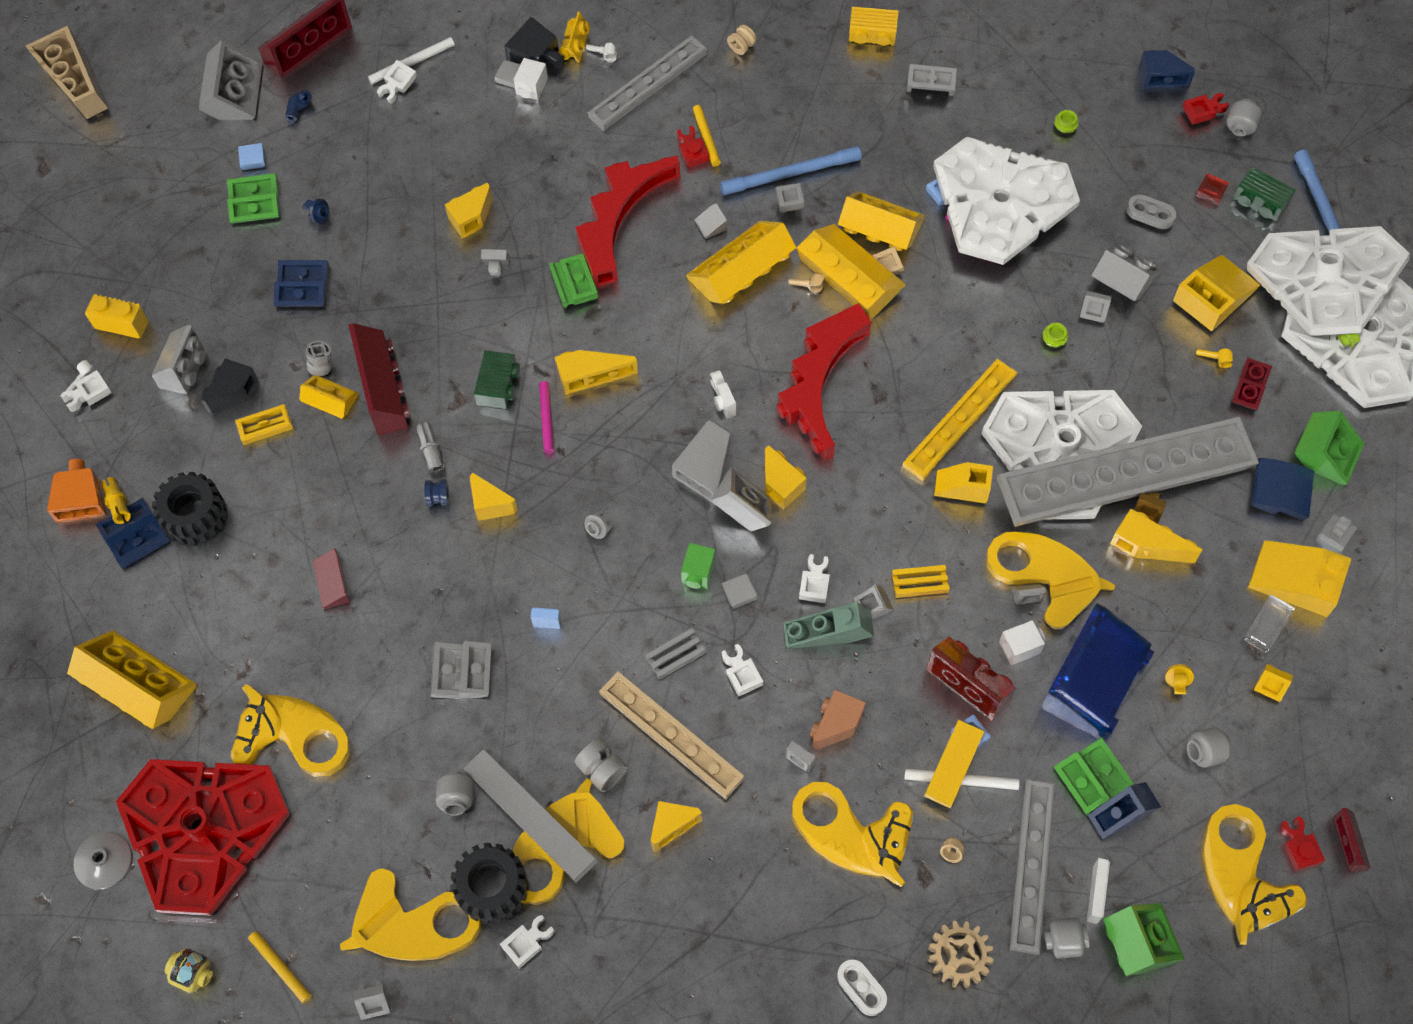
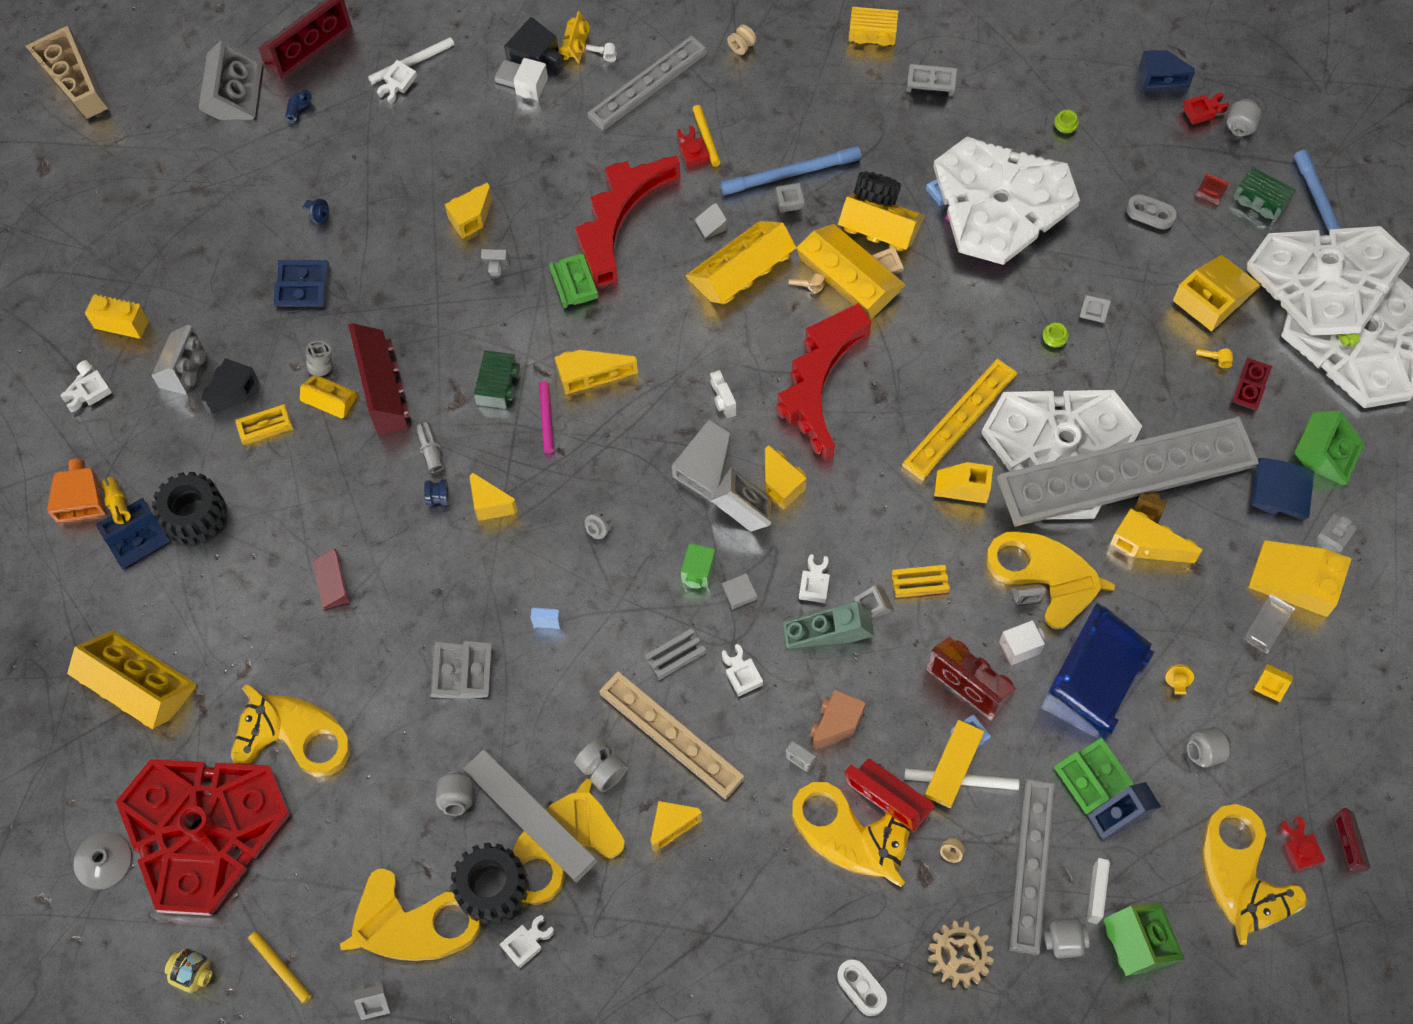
(251, 156): light blue tile -> none
(253, 198): bright green slope -> none
(877, 188): none -> black tyre
(889, 793): none -> red panel
(1126, 272): light grey slope -> none

